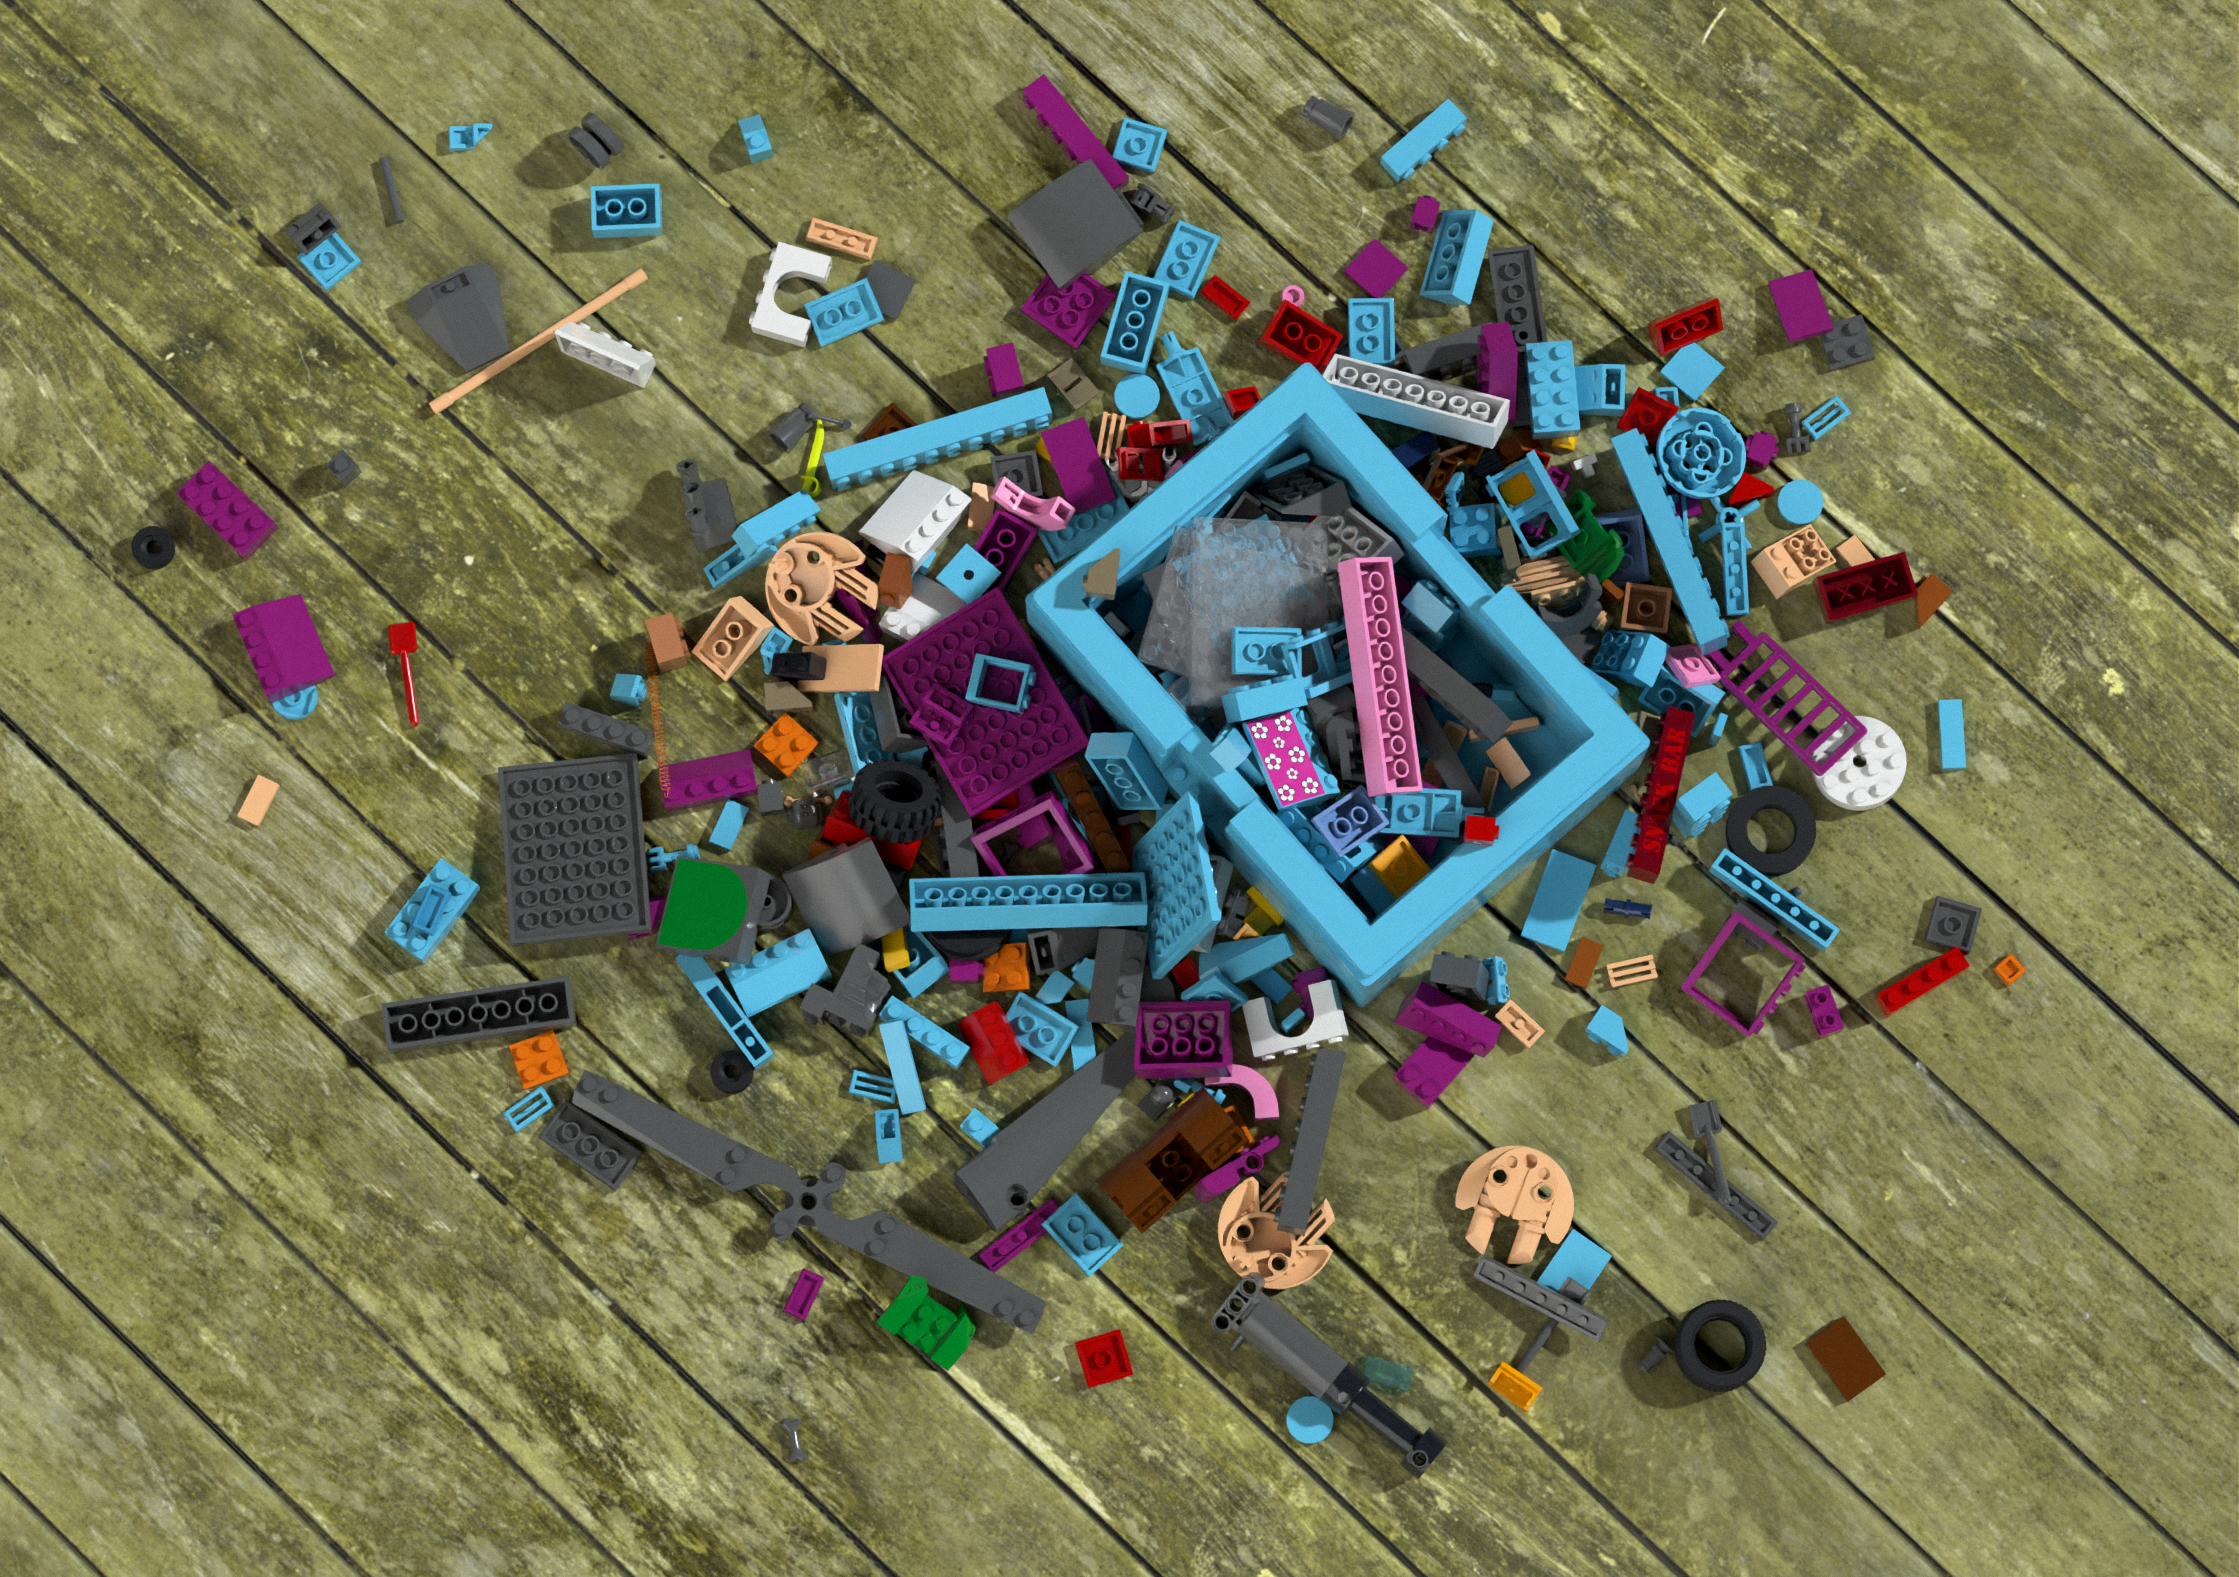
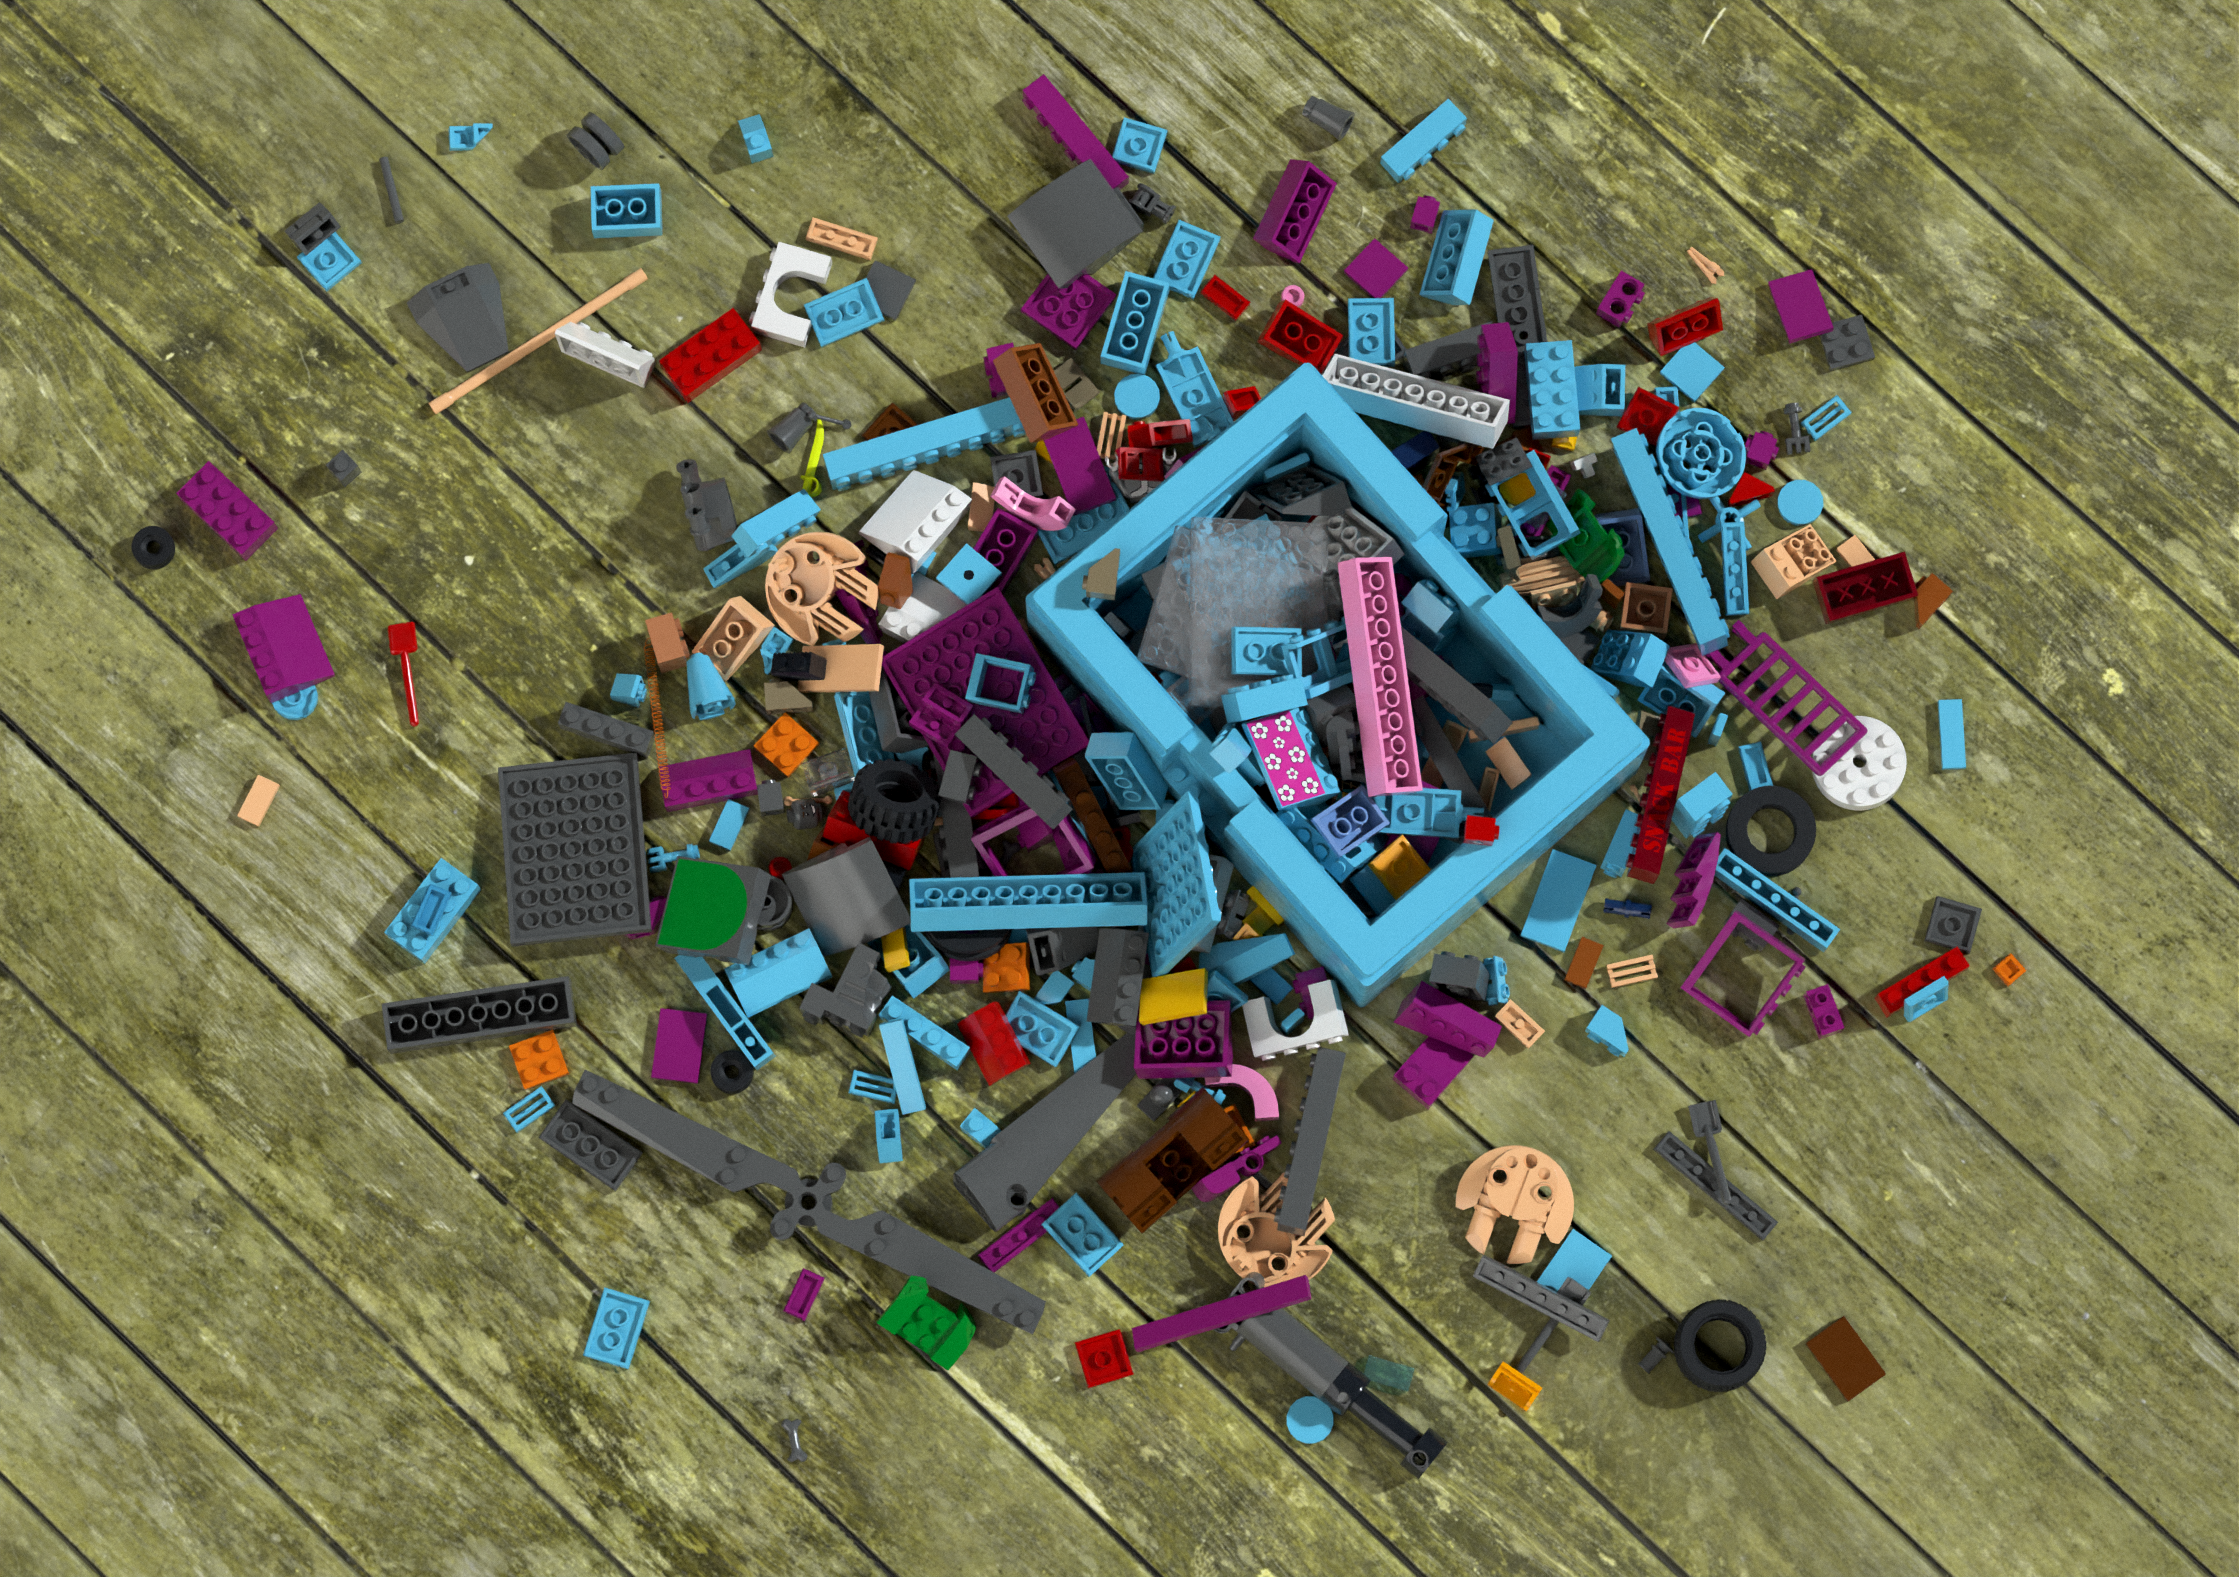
(616, 1328): none -> medium azure tile
(679, 1046): none -> magenta tile
(706, 688): none -> medium azure cone
(710, 355): none -> red brick
(779, 866): none -> red tile
(960, 777): none -> dark grey brick
(1013, 771): none -> dark grey brick
(1035, 392): none -> dark orange slope
(1173, 996): none -> yellow tile
(1221, 1313): none -> magenta tile
(1295, 210): none -> magenta slope
(1503, 461): none -> dark grey hinge
(1617, 297): none -> magenta brick
(1696, 877): none -> magenta slope
(1707, 267): none -> light nougat piece
(1926, 999): none -> medium azure tile

